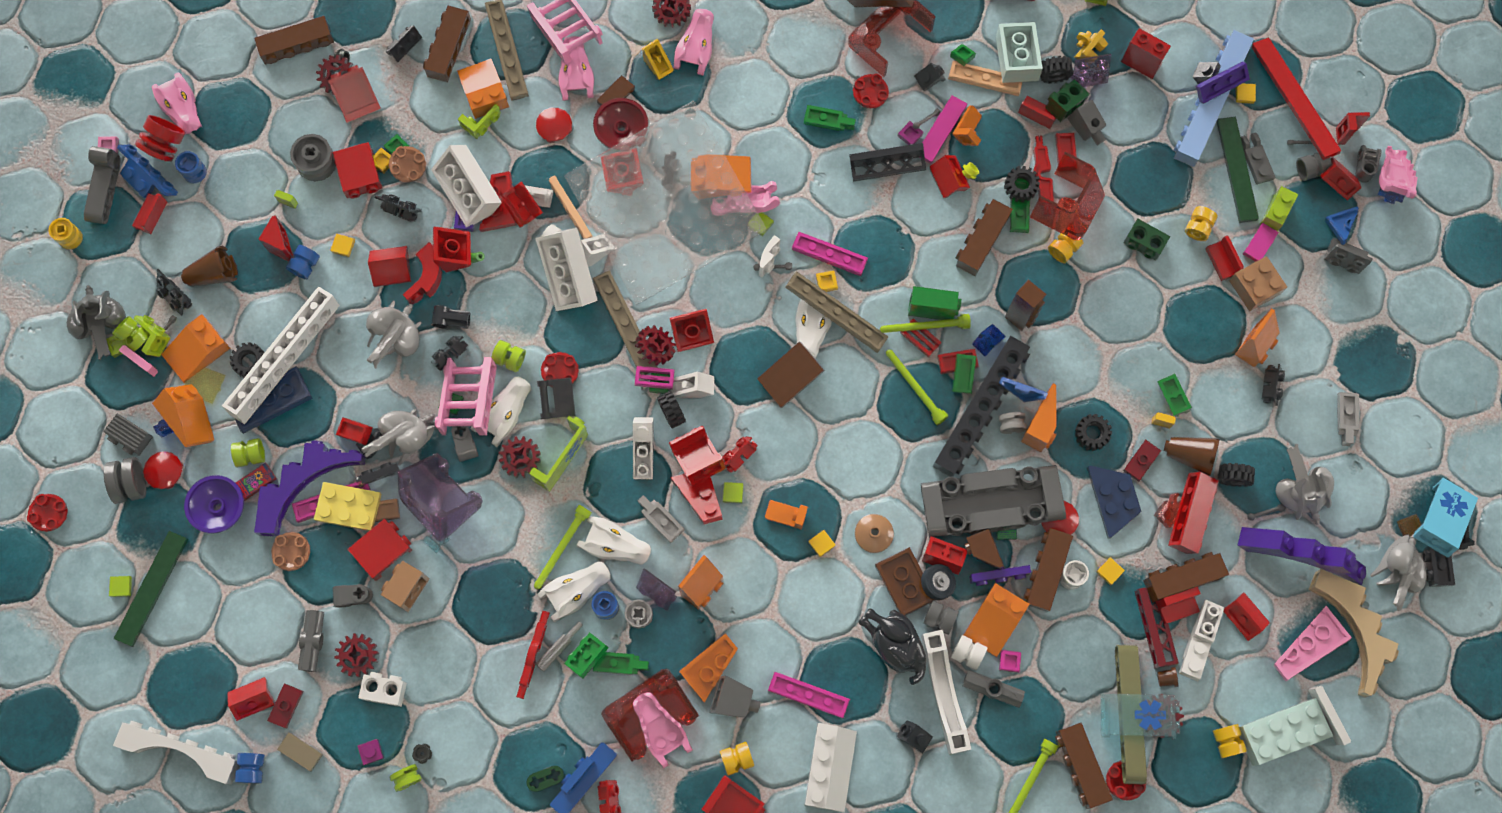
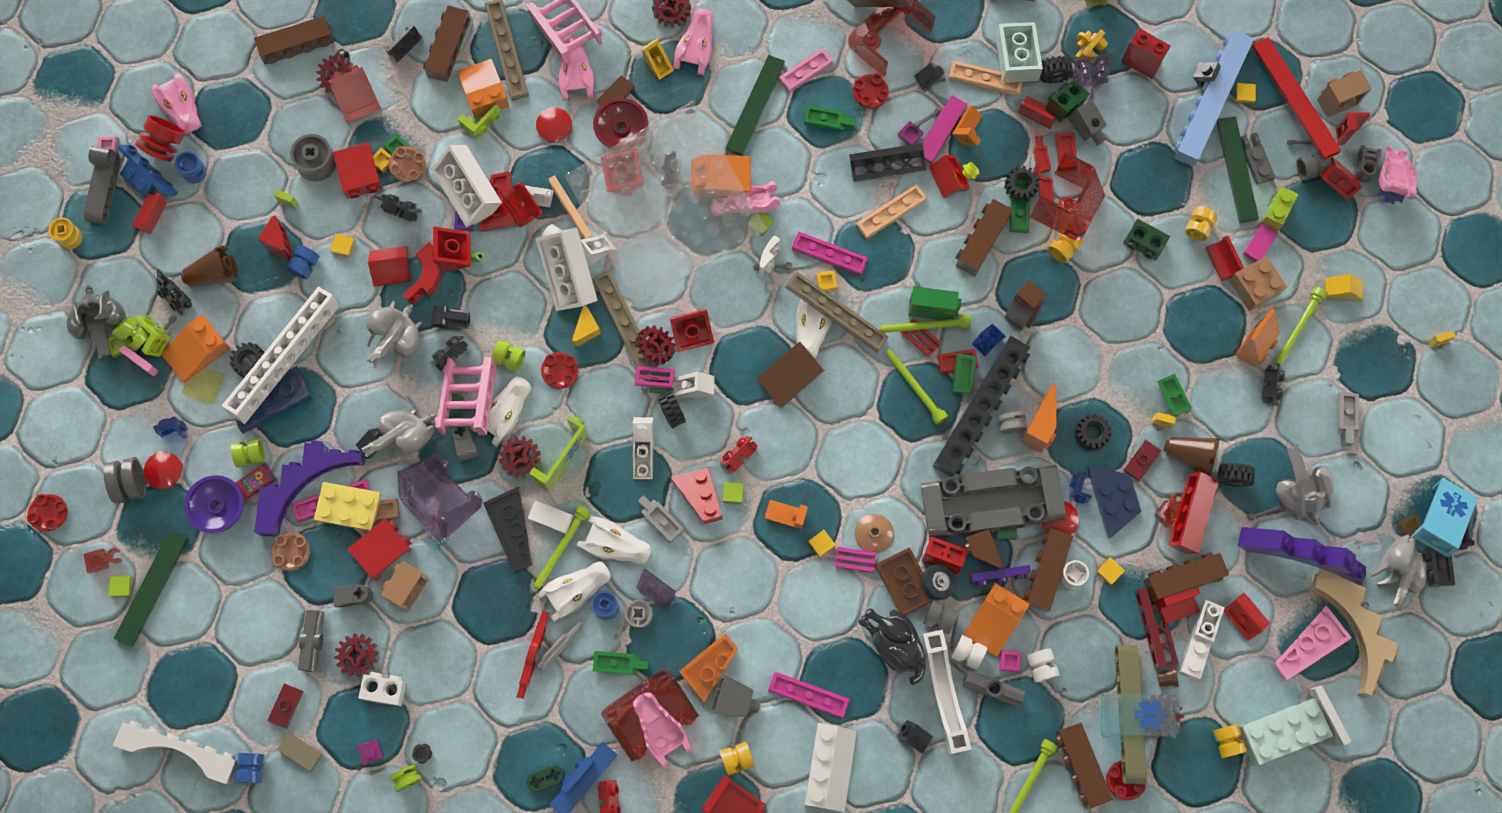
(99, 559): none -> clear red plate
(128, 434): dark grey brick -> none
(185, 414): orange slope -> none
(250, 699): red panel -> none
(354, 431): red tile -> none
(371, 476): black plate -> none
(510, 525): none -> black wing
(550, 517): none -> white slope
(562, 398): black plate -> none
(586, 328): none -> yellow slope
(586, 655): green bracket -> none
(697, 455): red panel -> none
(701, 583): orange slope -> none
(755, 105): none -> dark green tile
(806, 70): none -> bright pink tile
(856, 552): none -> dark pink tile
(891, 211): none -> light nougat tile
(962, 54): green tile -> none
(1023, 391): blue tile -> none
(1043, 665): none -> white wheel
(1077, 484): none -> clear blue bracket
(1222, 82): dark purple plate -> none
(1317, 296): none -> lime piece
(1342, 223): blue tile -> none
(1344, 93): none -> medium nougat brick
(1344, 287): none -> yellow slope
(1347, 256): dark grey bracket -> none
(1442, 338): none -> yellow tile

